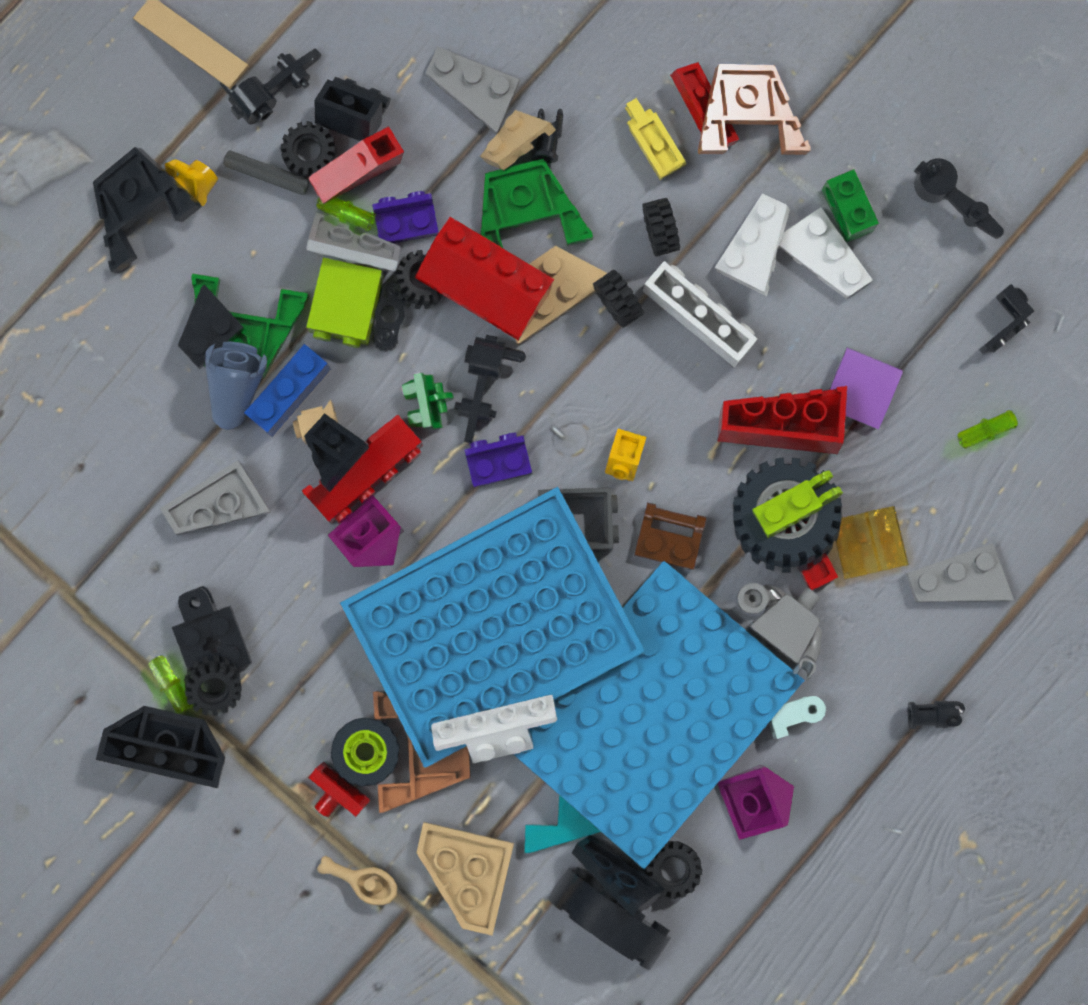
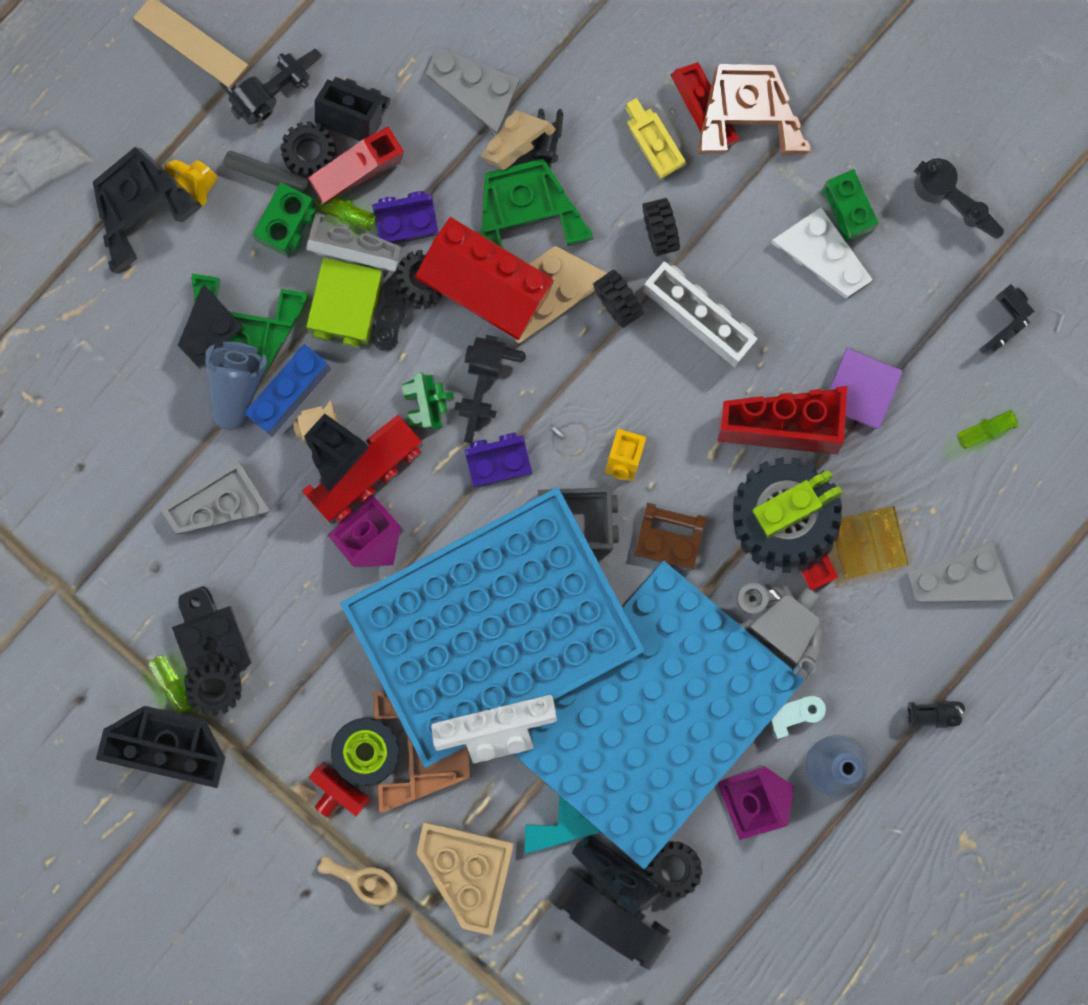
(276, 218): none -> green brick
(754, 247): white wing -> none
(826, 762): none -> sand blue cone

